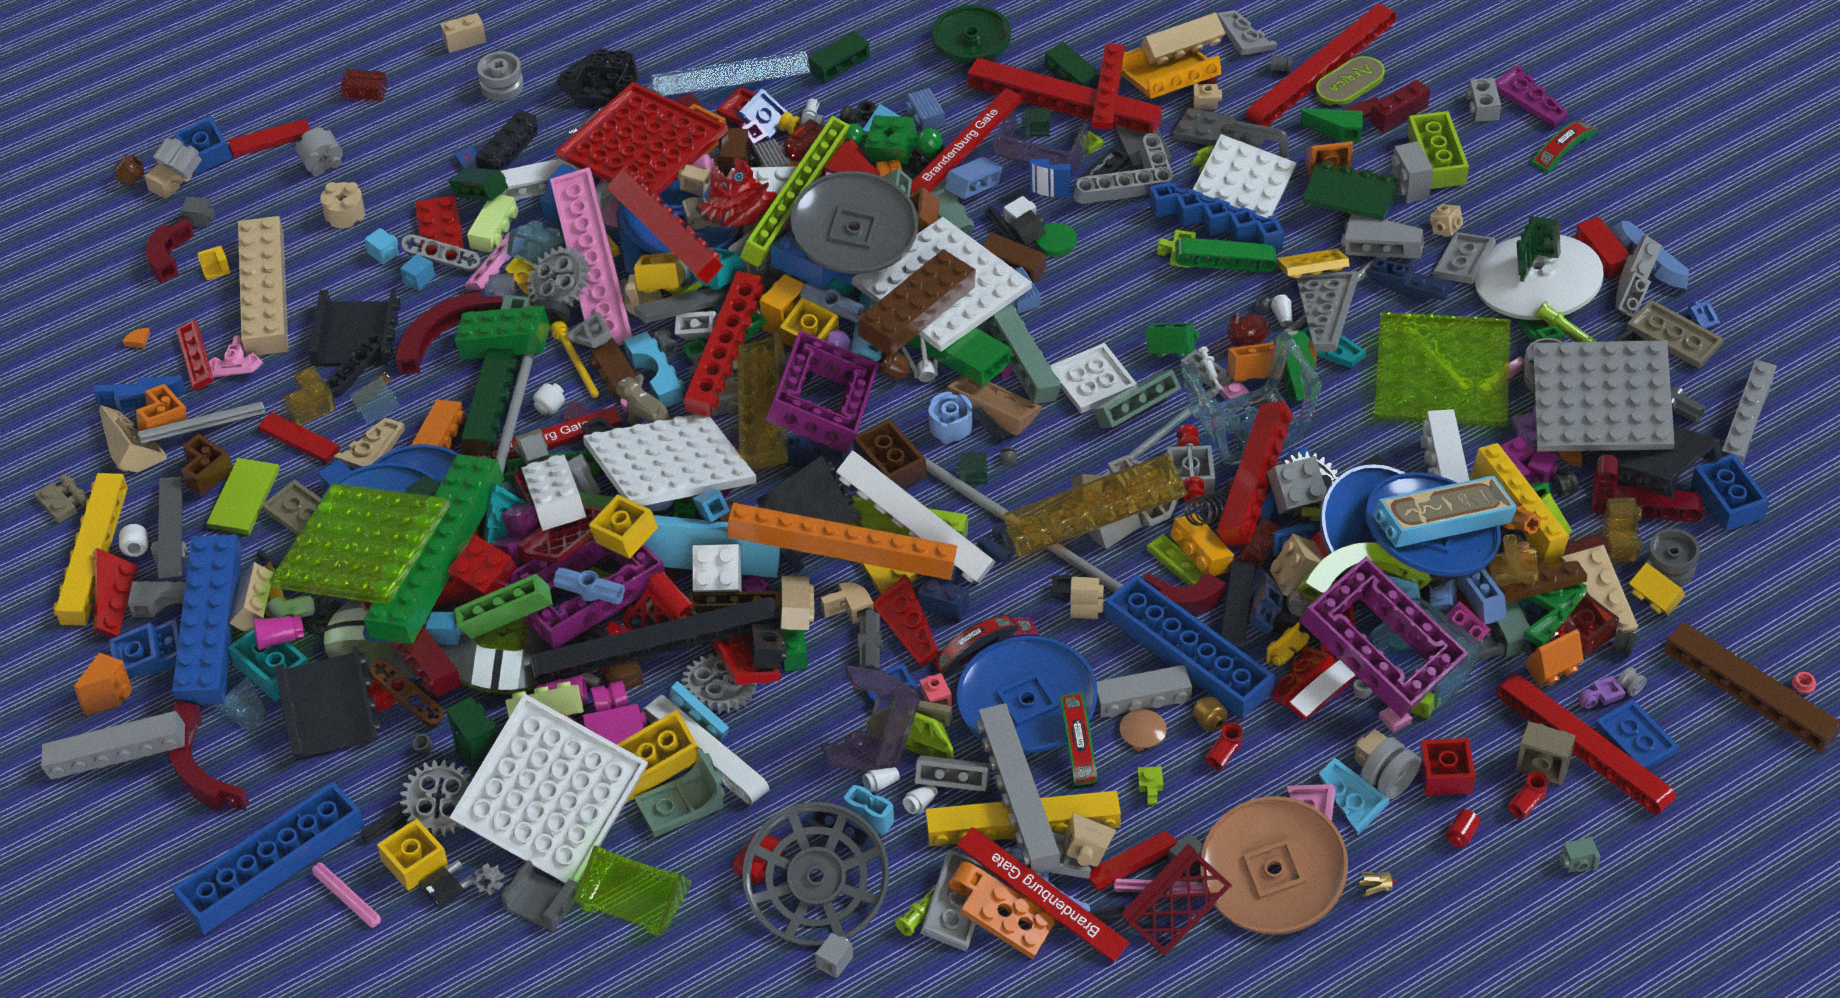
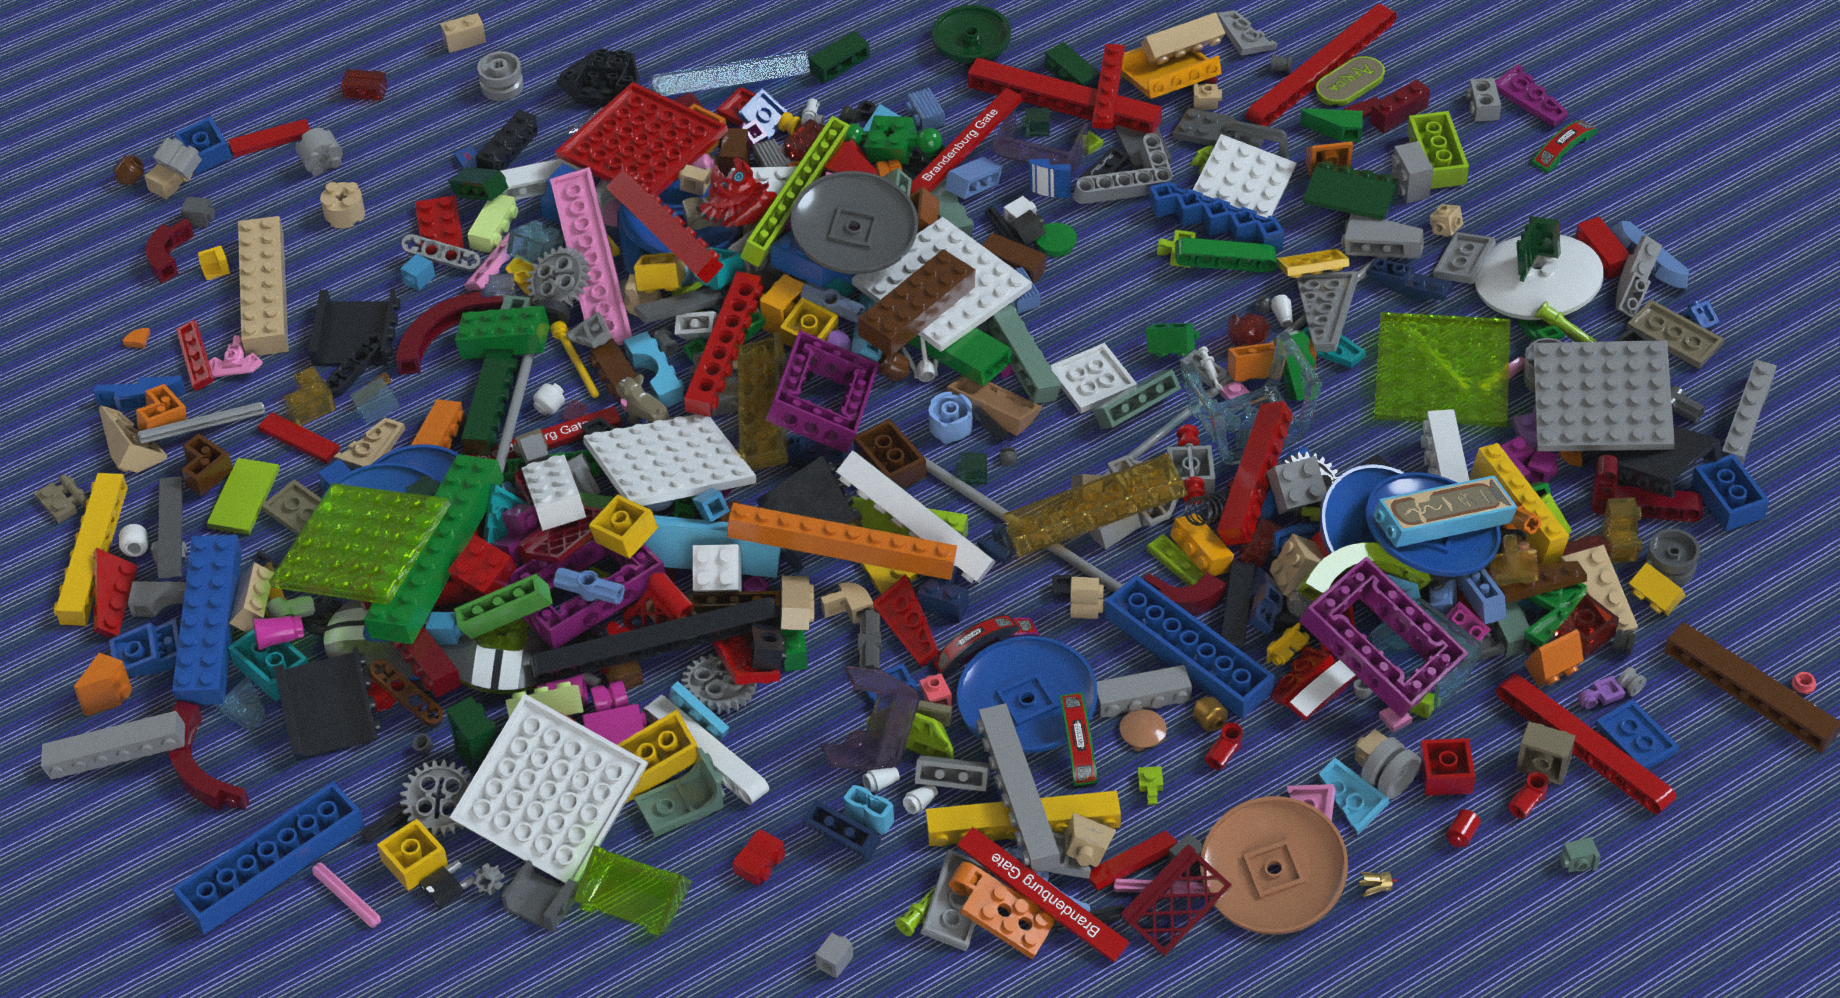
(382, 246): medium azure brick -> none
(811, 860): dark grey dish -> none
(1565, 484): pearl dark grey wheel -> none

